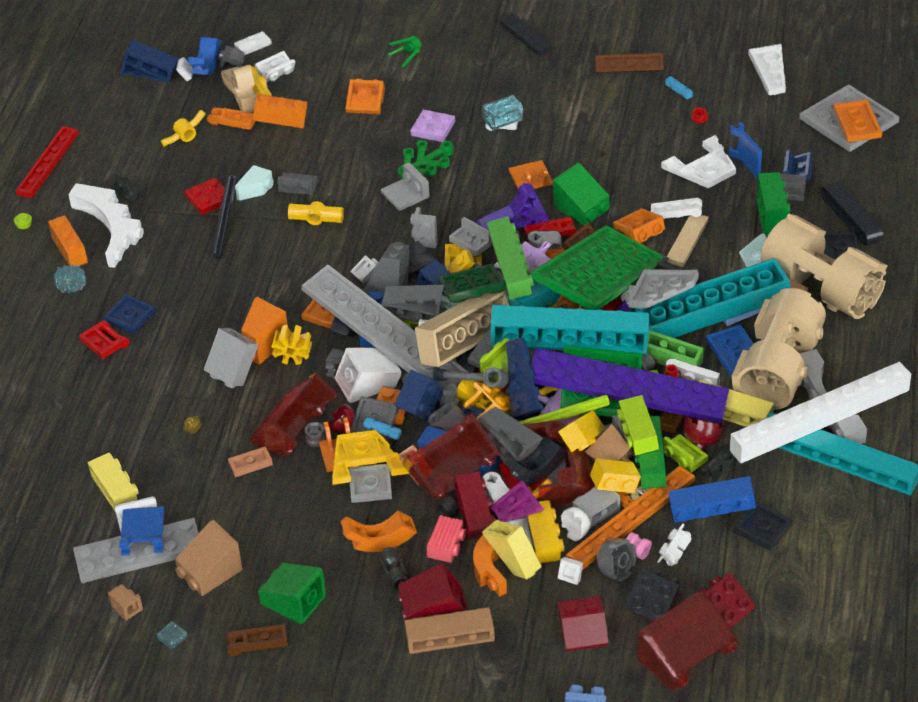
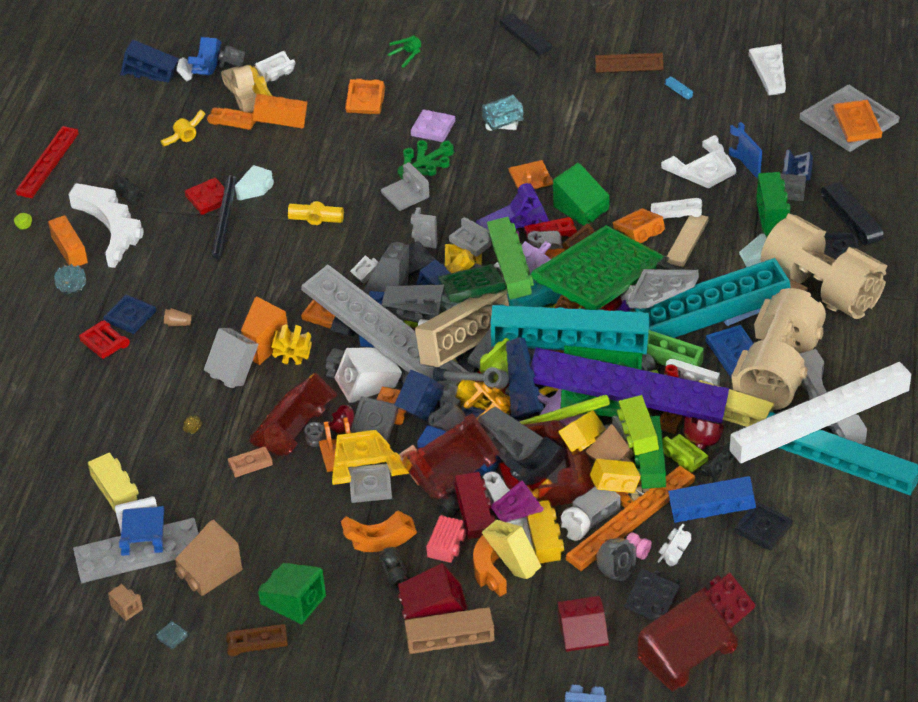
(177, 318): none -> medium nougat cone
(253, 43): white plate -> none
(297, 183): dark grey bracket -> none
(382, 428): dark azure axle -> none
(570, 570): white plate -> none
(699, 115): red plate -> none

